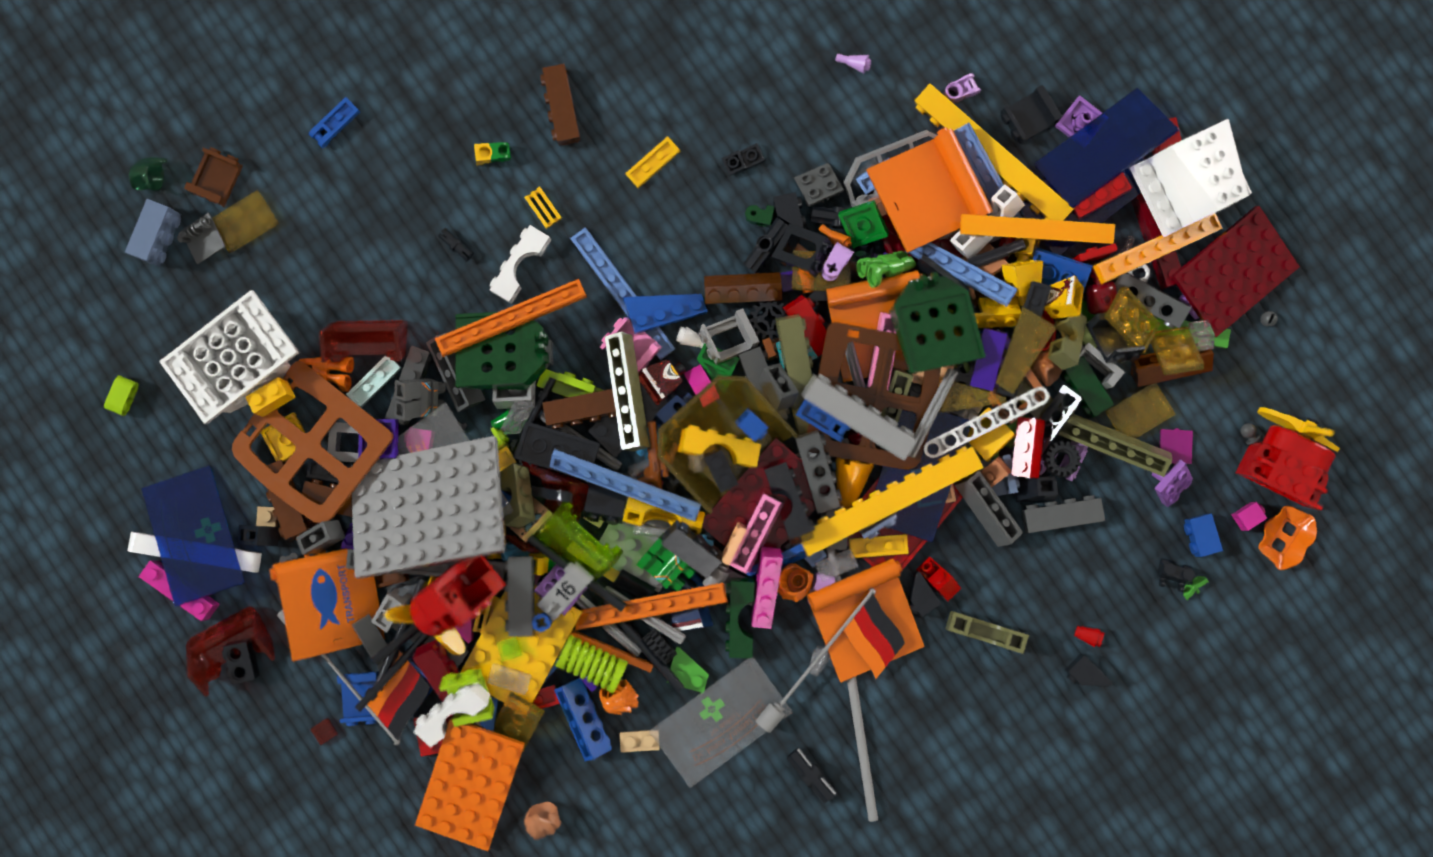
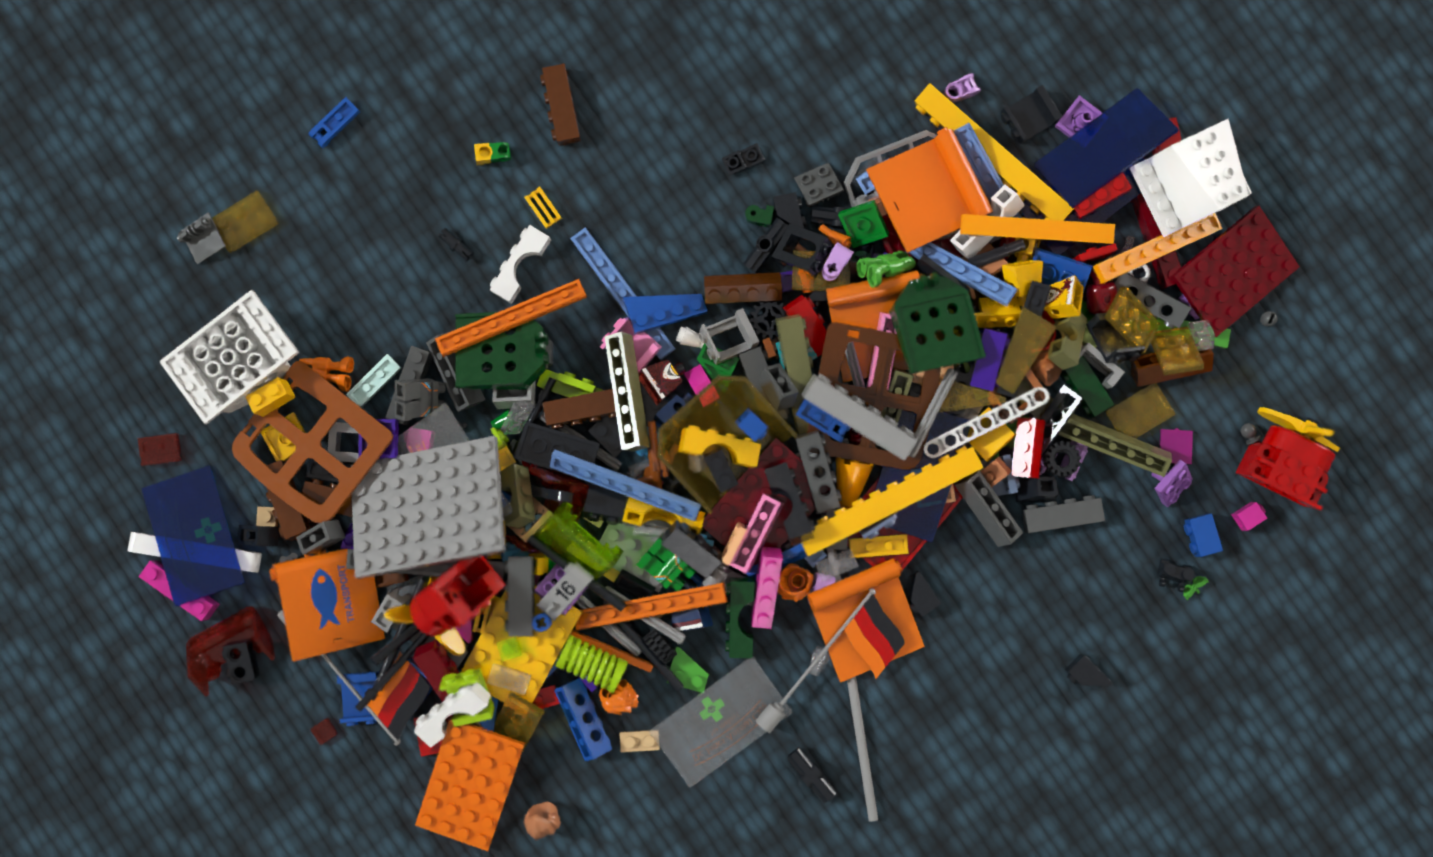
(121, 395): lime beam -> none
(147, 166): clear green piece -> none
(153, 233): sand blue brick -> none
(159, 449): none -> clear red plate
(215, 177): reddish brown panel -> none
(364, 338): clear red windscreen -> none
(369, 636): dark grey tile -> none
(652, 162): yellow tile -> none
(858, 62): lavender cone -> none
(939, 579): red slope -> none
(987, 632): olive arch -> none
(1089, 635): red cone -> none
(1296, 544): orange piece -> none

